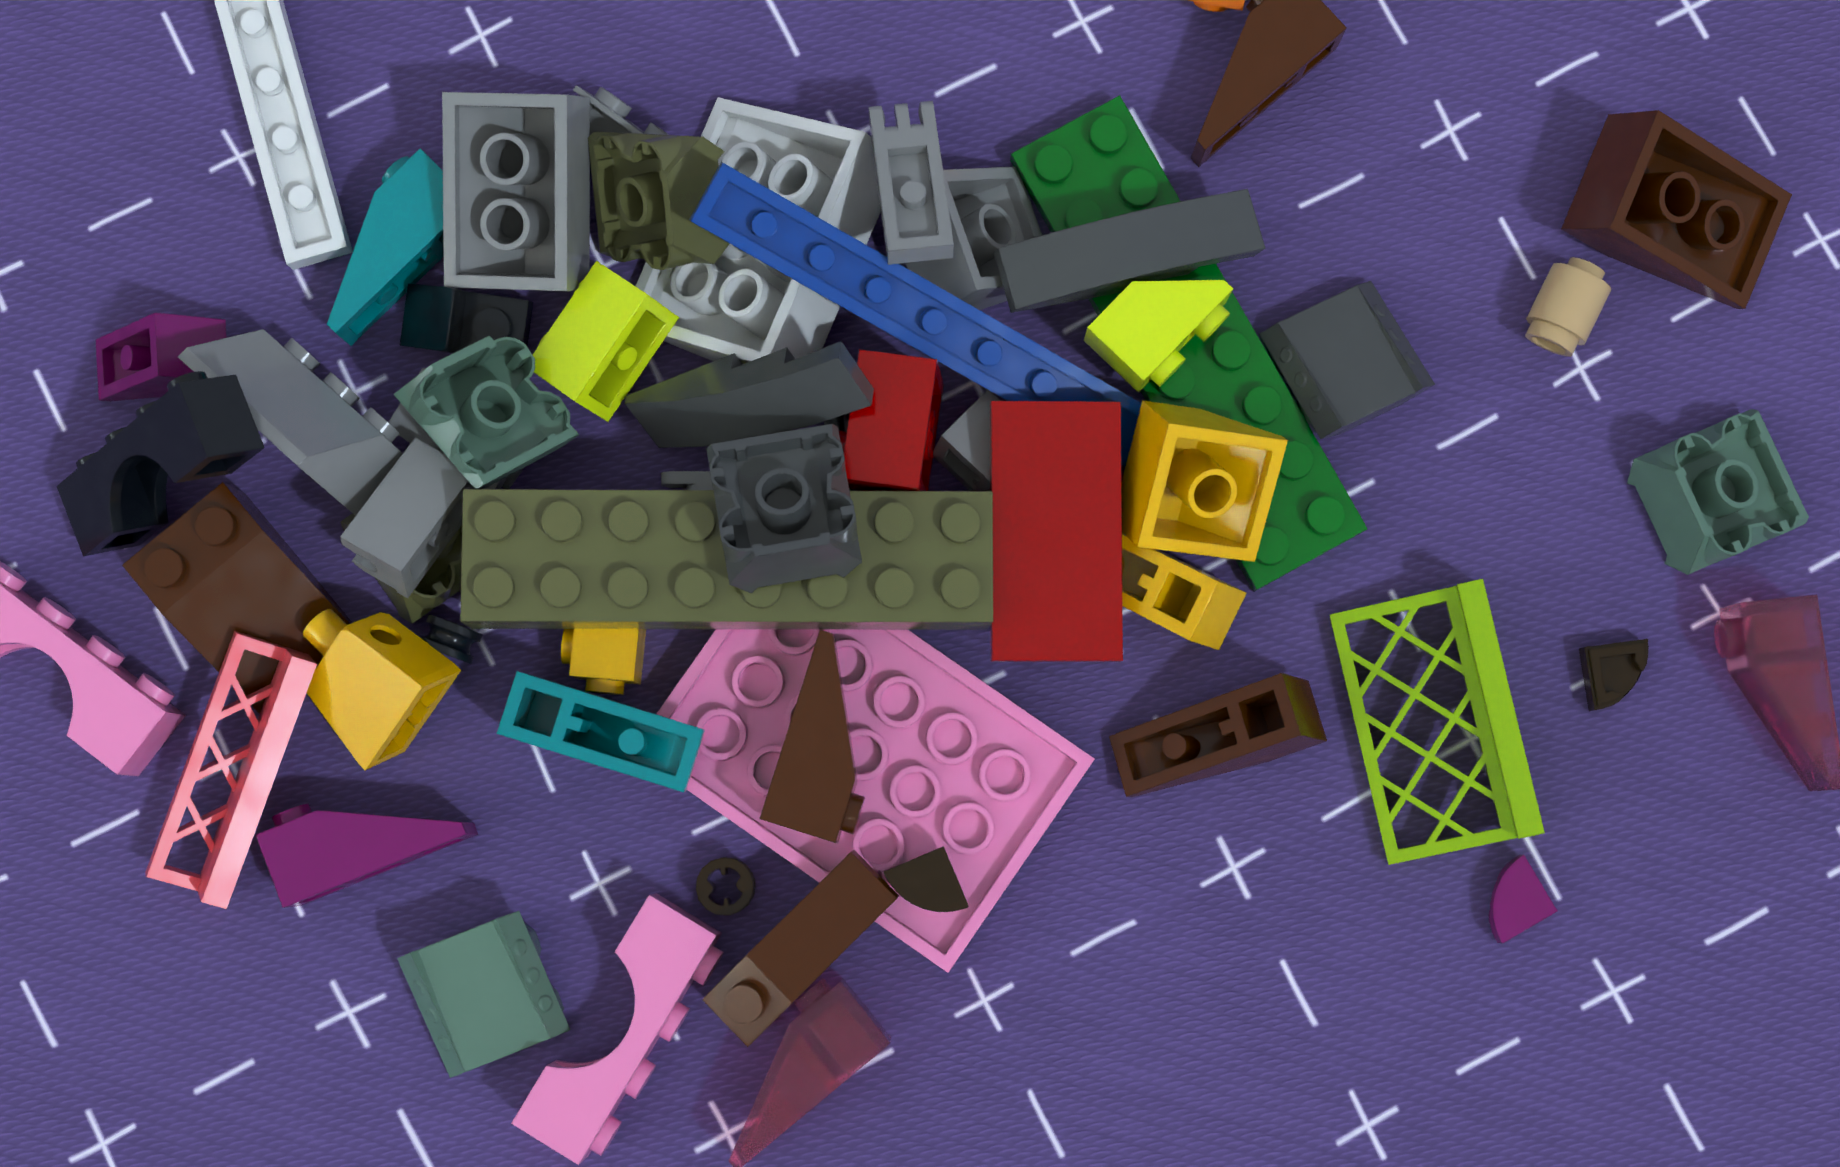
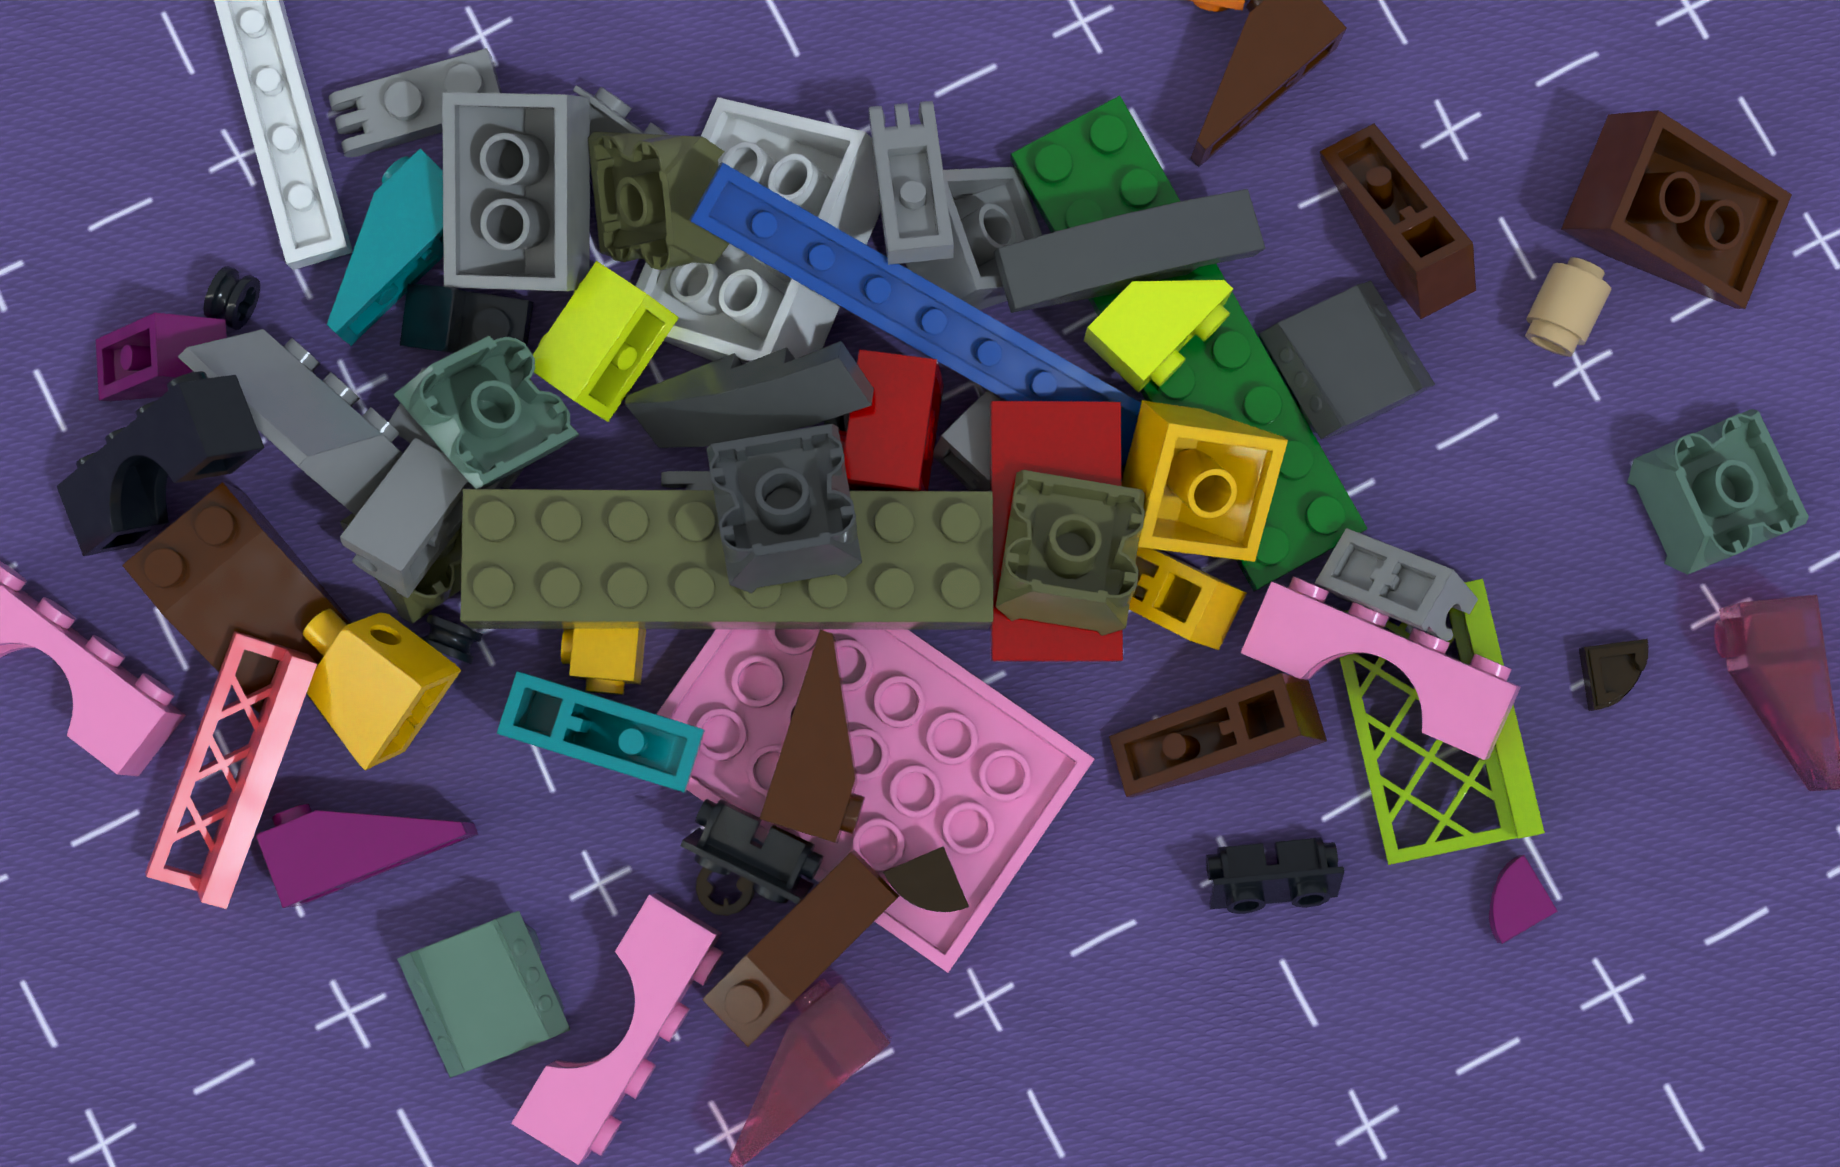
(232, 297): none -> black bush
(409, 102): none -> light grey hinge
(729, 846): none -> black hinge
(1071, 552): none -> olive slope
(1303, 875): none -> black hinge
(1395, 583): none -> light grey hinge
(1402, 221): none -> reddish brown slope
(1457, 700): none -> bright pink arch

